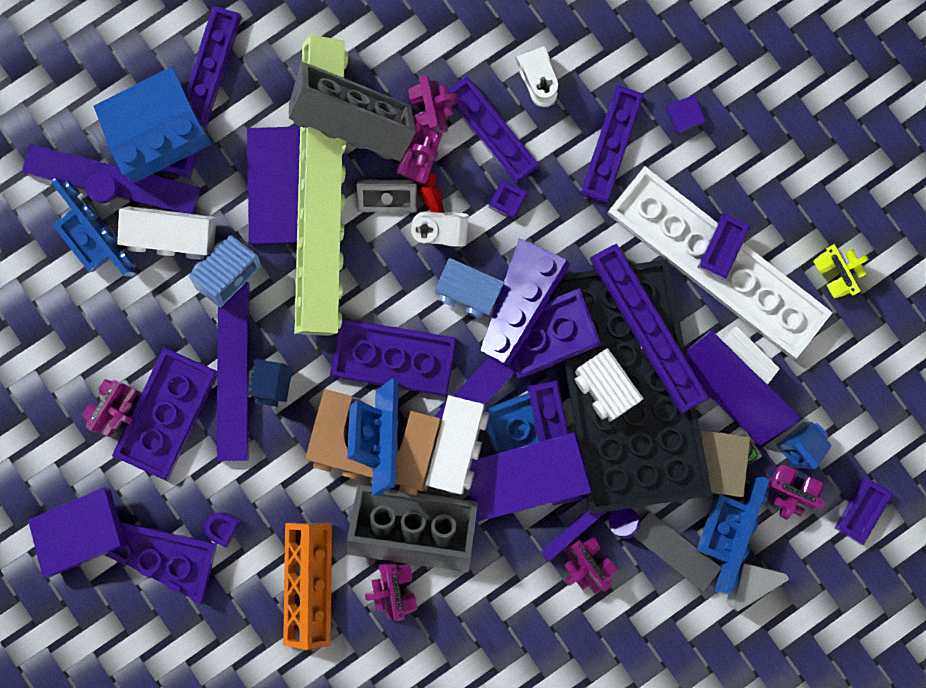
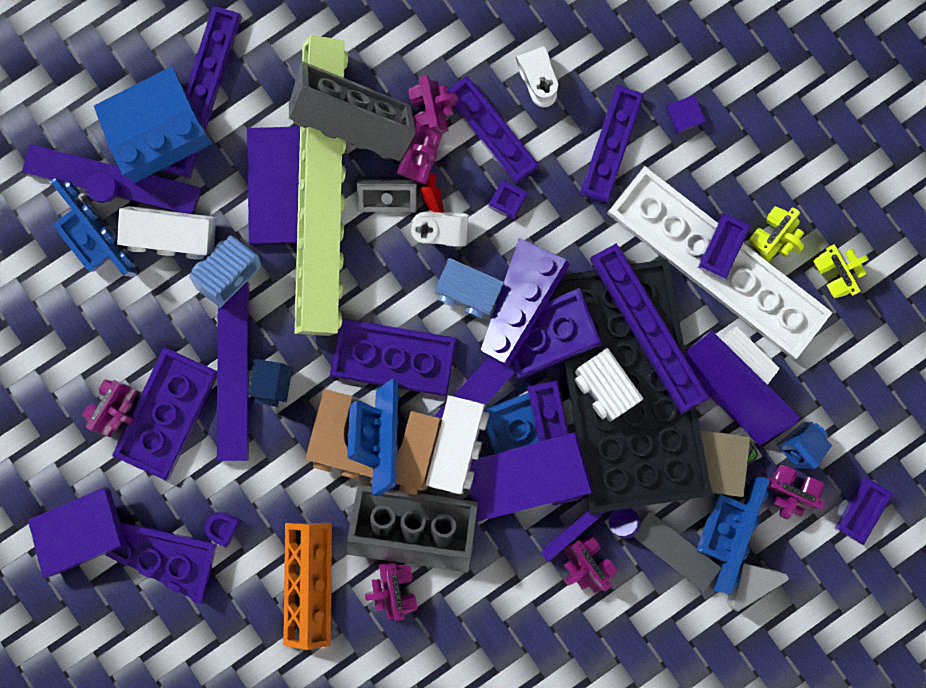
(785, 224): none -> neon yellow hips

